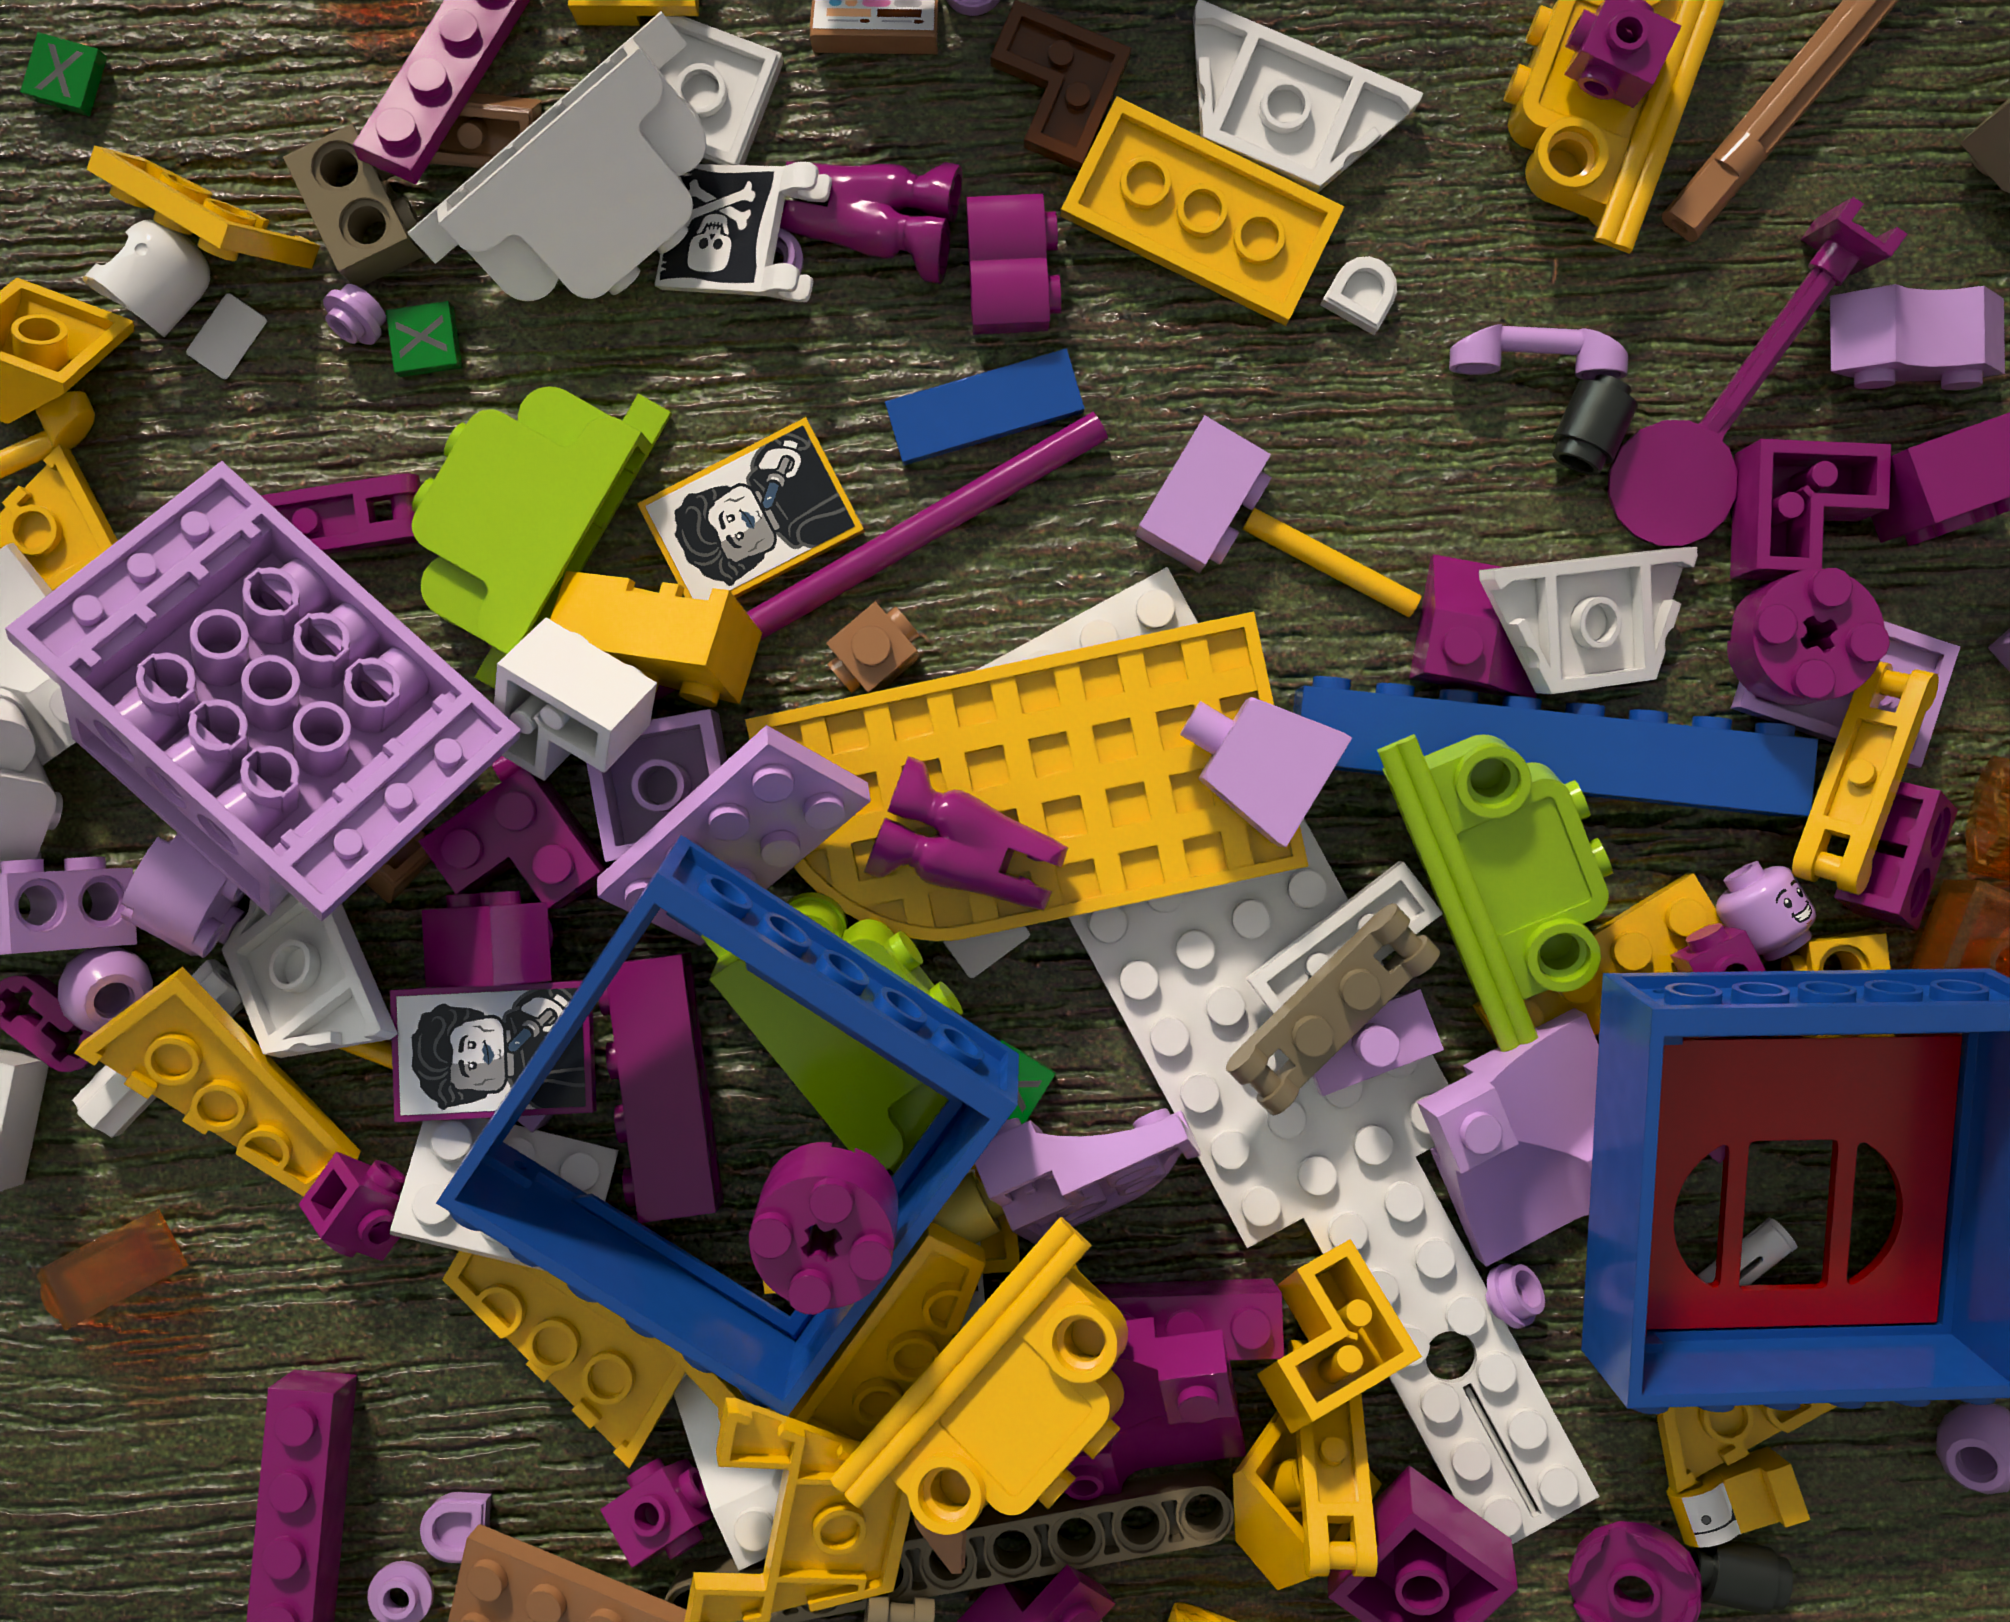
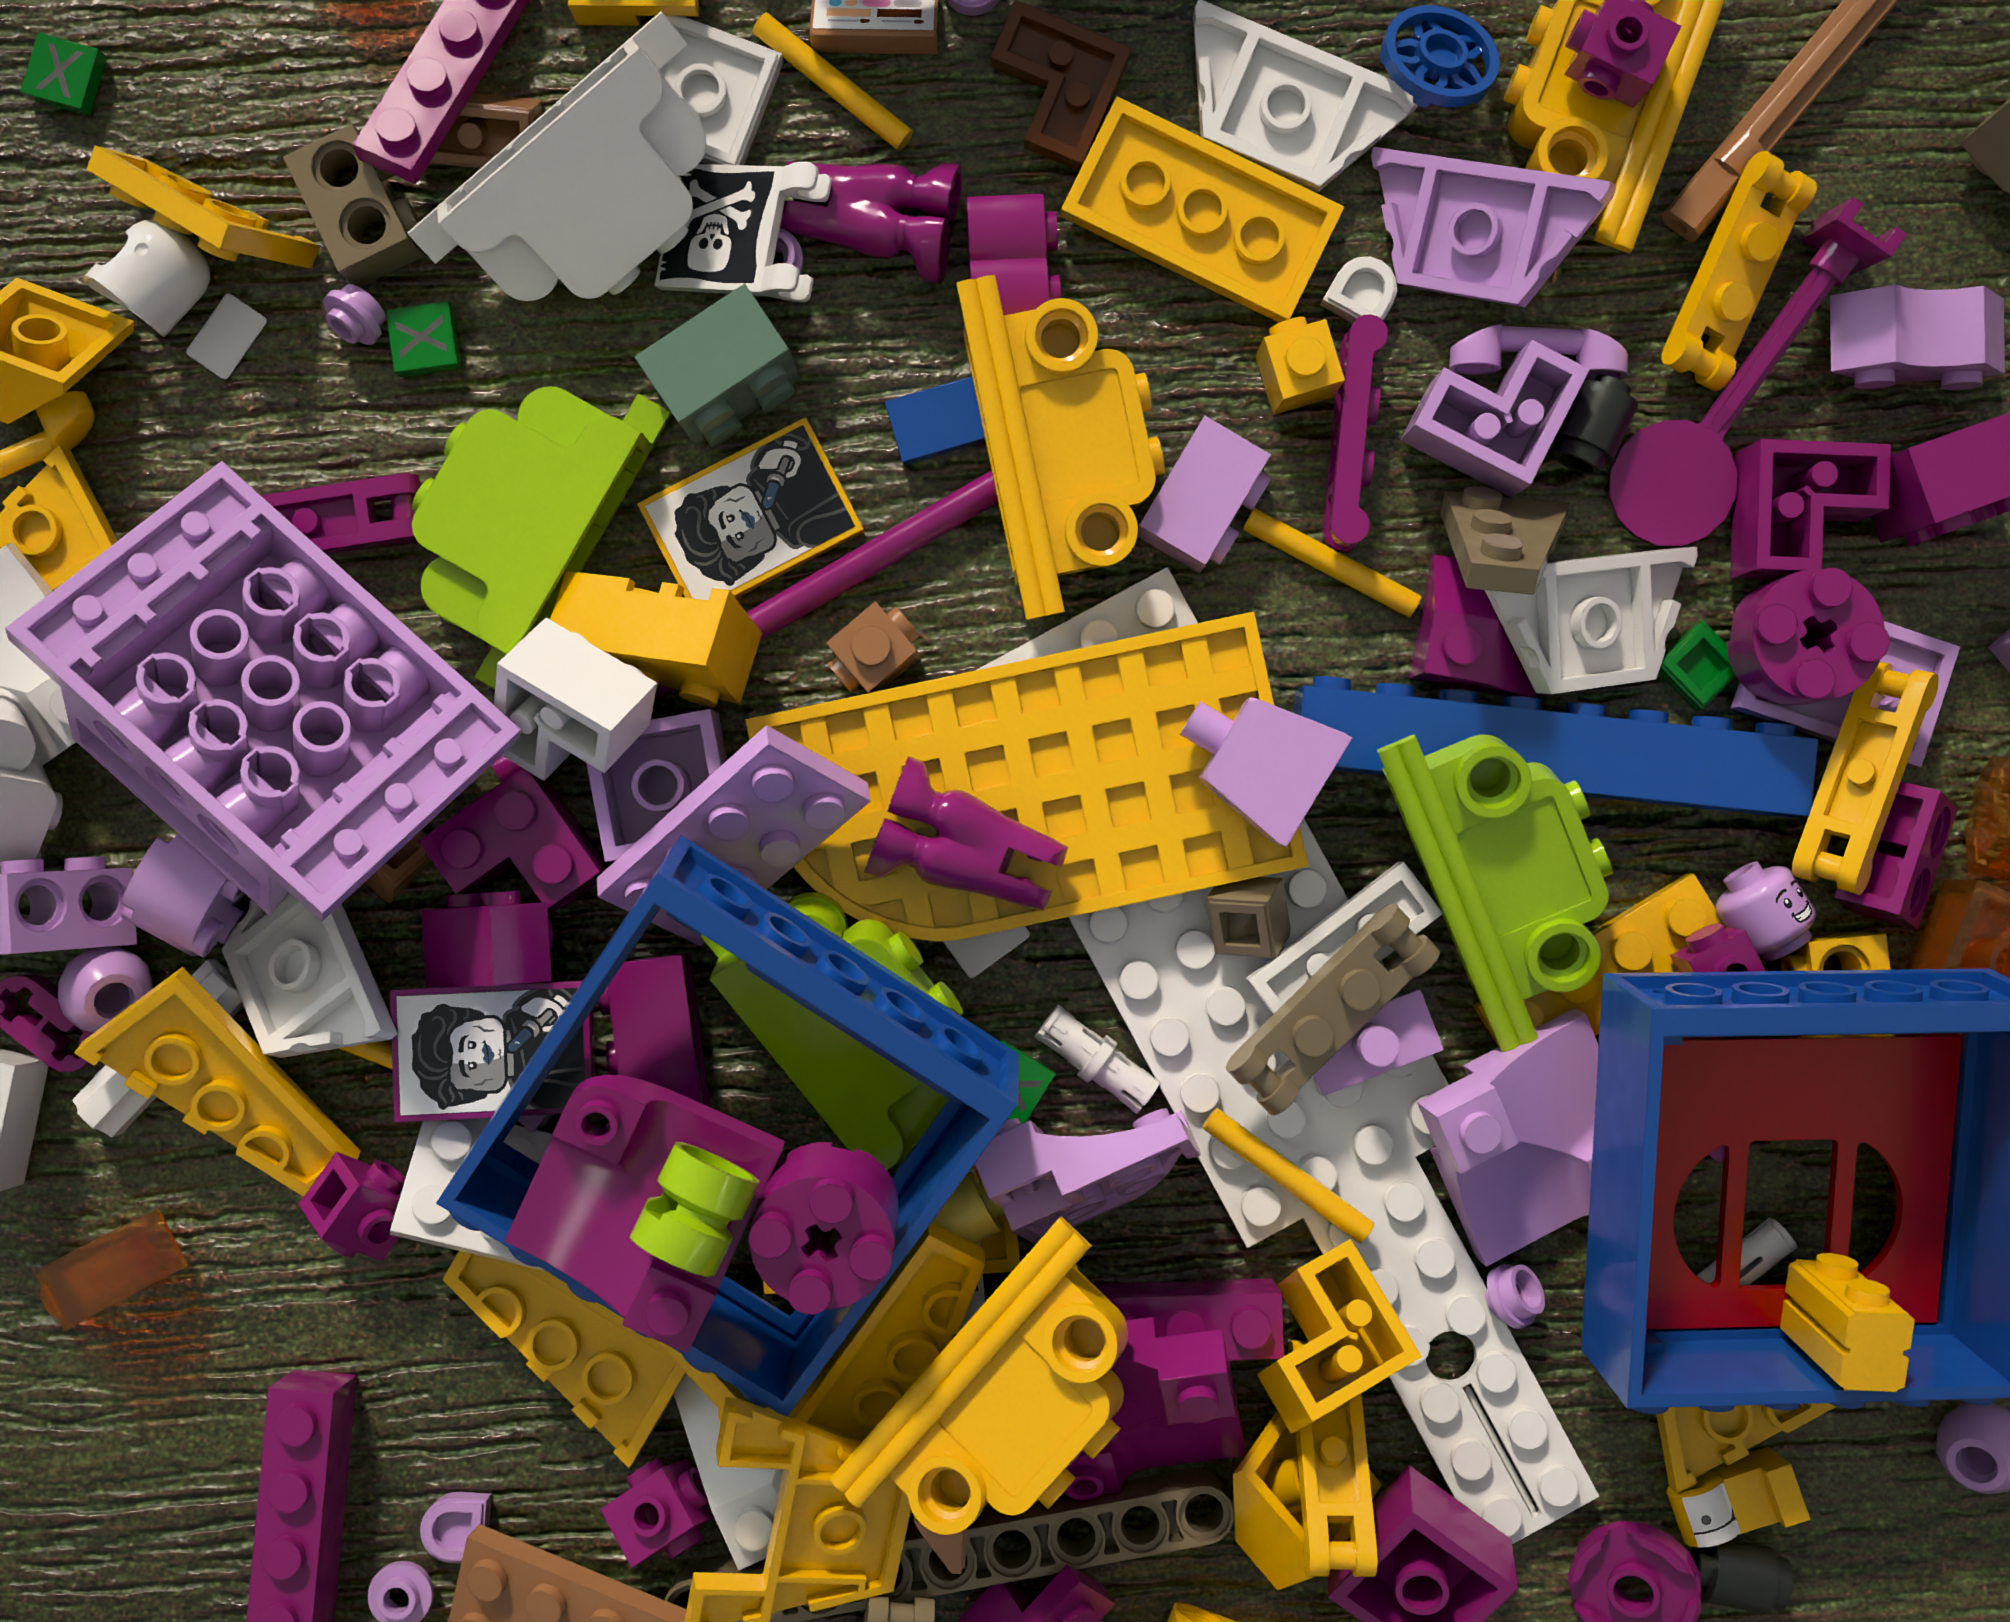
(599, 1182): none -> magenta slope
(692, 1213): none -> lime wheel
(721, 368): none -> sand green brick
(832, 81): none -> yellow bar
(1058, 438): none -> yellow brick
(1097, 1059): none -> white pin
(1249, 917): none -> dark tan slope
(1288, 1175): none -> yellow bar
(1299, 364): none -> yellow brick
(1349, 461): none -> magenta plate
(1440, 56): none -> blue wheel
(1481, 224): none -> lavender wing
(1501, 539): none -> dark tan wing
(1502, 433): none -> lavender brick
(1697, 666): none -> green tile
(1736, 270): none -> yellow plate
(1847, 1323): none -> yellow brick

